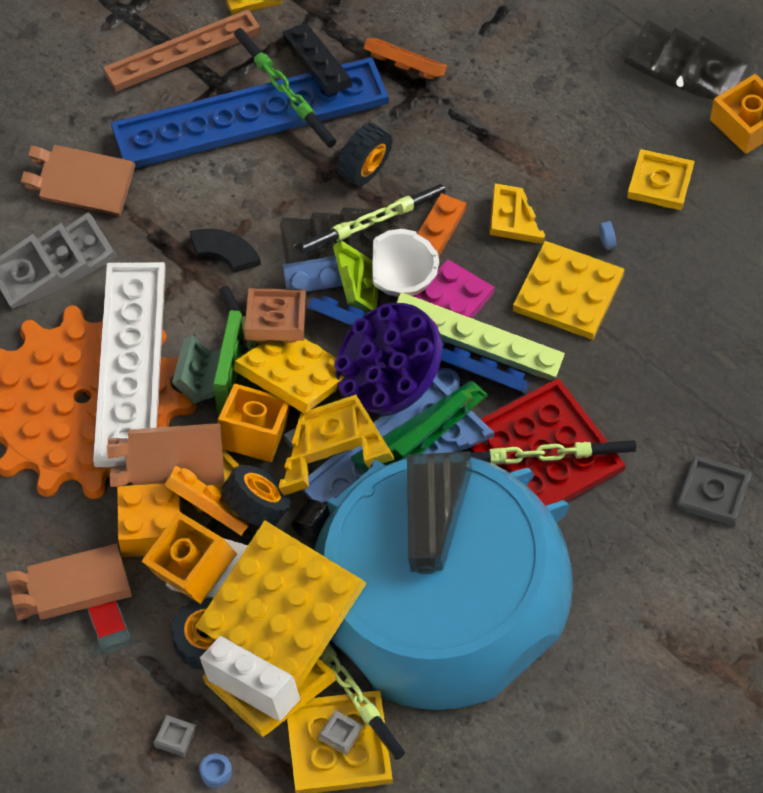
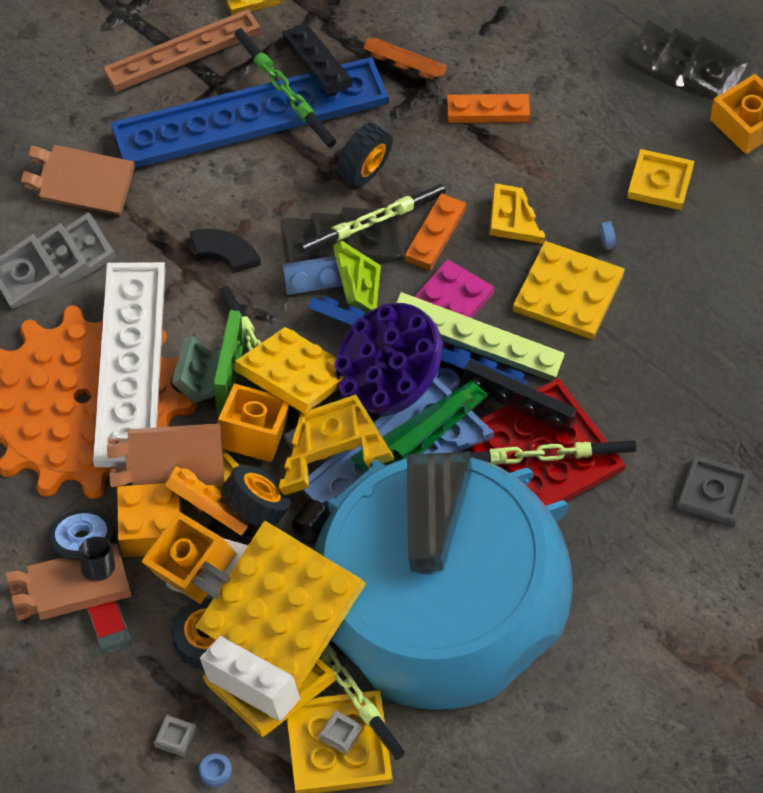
(62, 531): none -> wheel
(100, 568): none -> black piece
(211, 580): none -> dark grey wheel
(275, 315): nougat plate -> none
(403, 262): white cylinder -> none
(488, 108): none -> orange plate
(520, 396): none -> black plate

